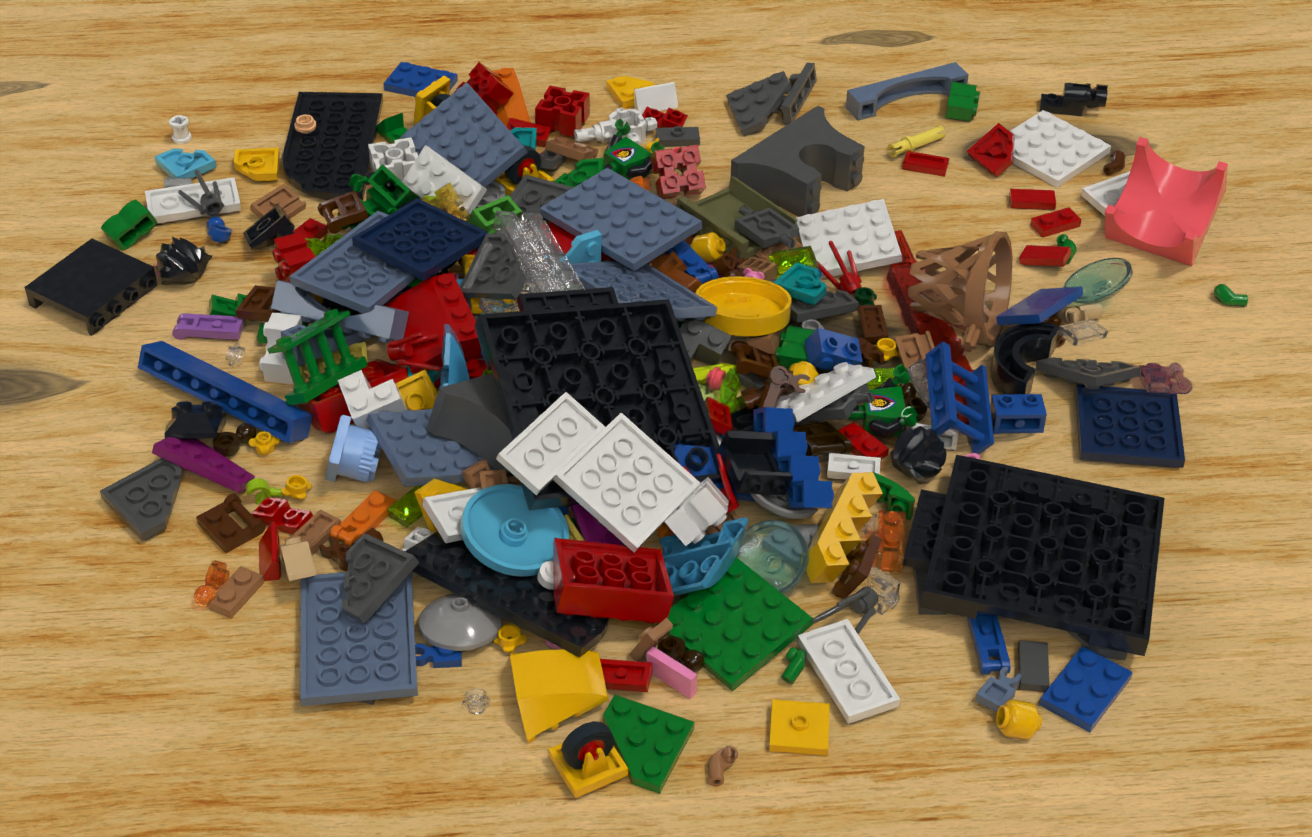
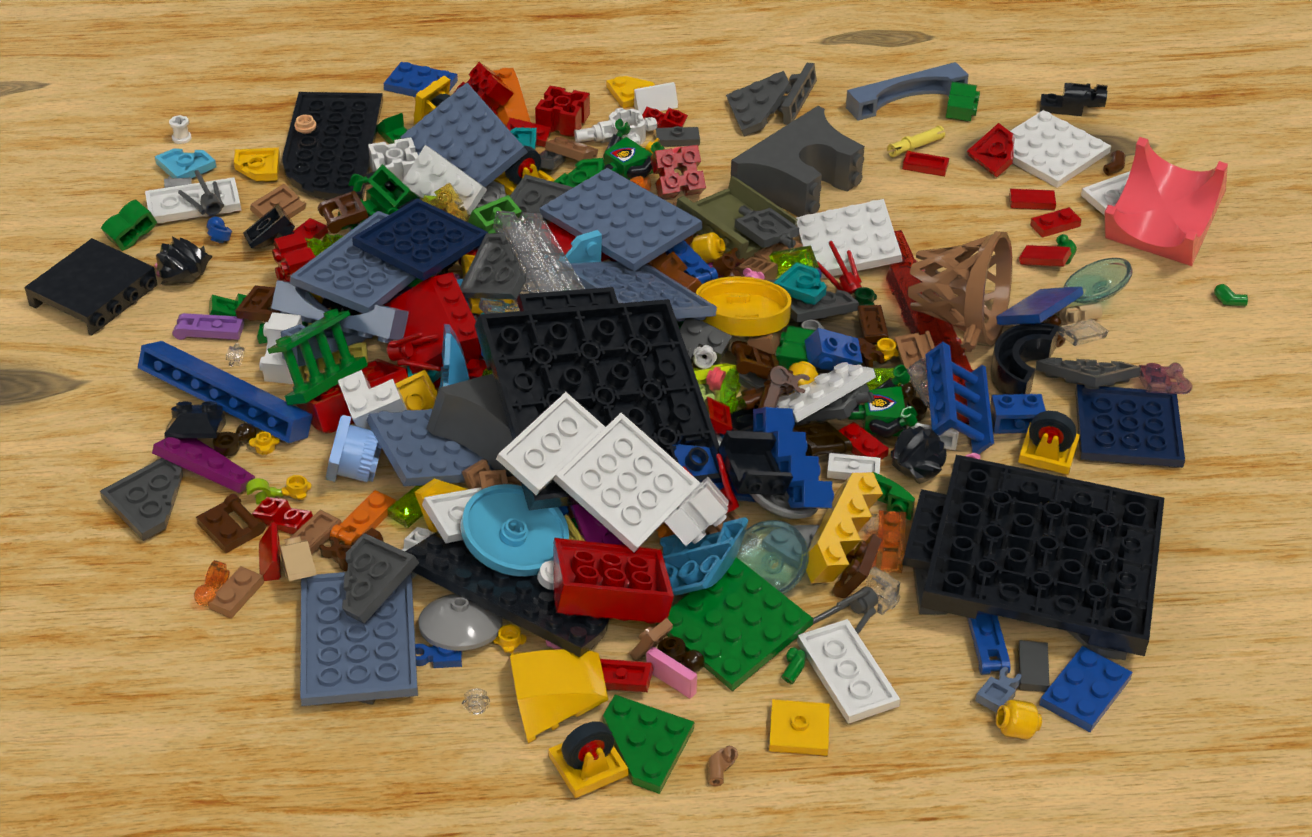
(701, 362): none -> white plate
(1050, 442): none -> plate

